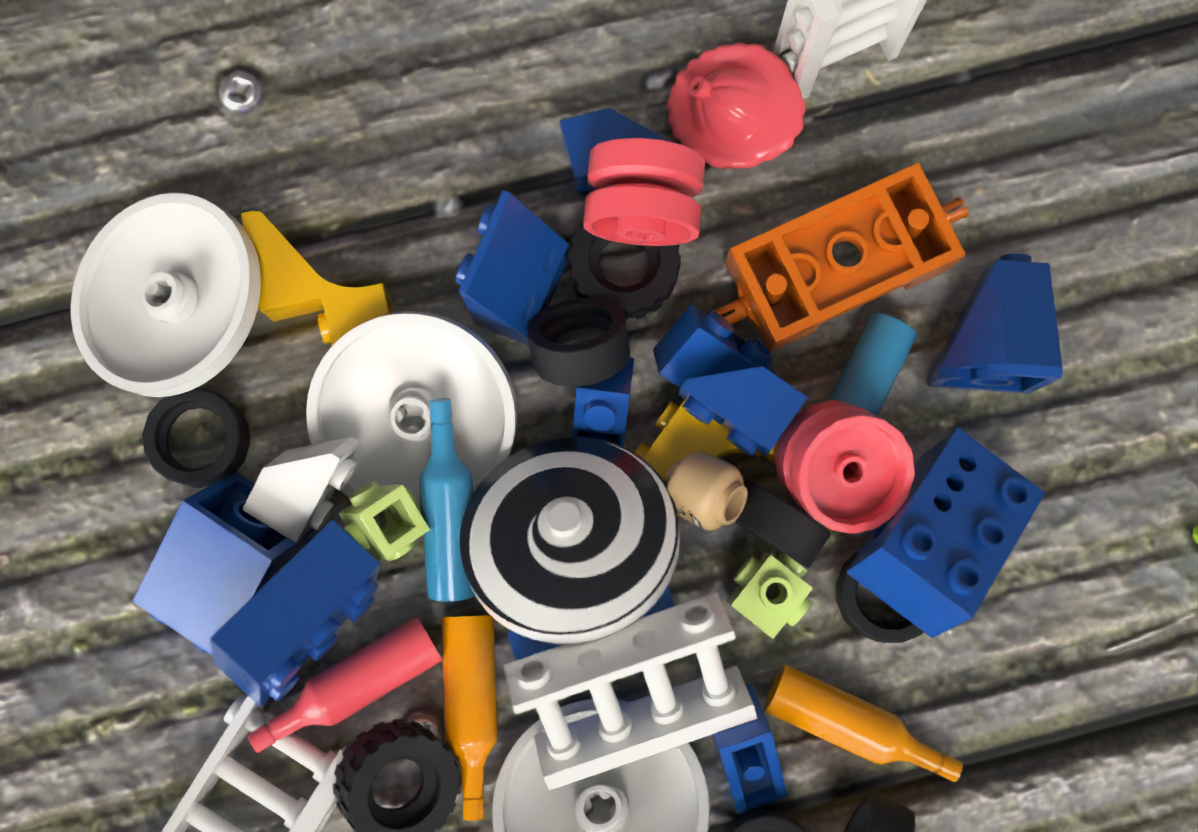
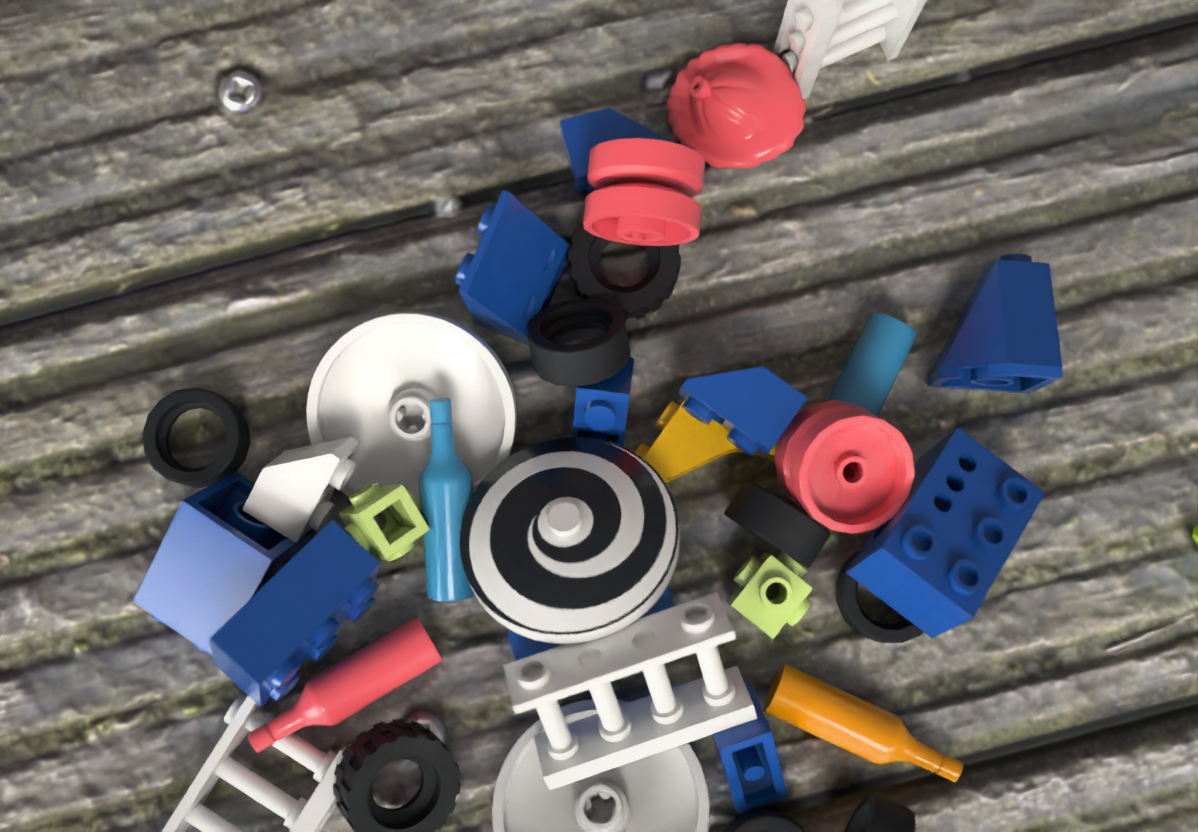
(165, 295): white dish -> none
(295, 289): yellow arch -> none
(470, 701): light orange piece -> none
(706, 346): blue slope -> none
(706, 490): tan head -> none
(794, 284): orange brick -> none

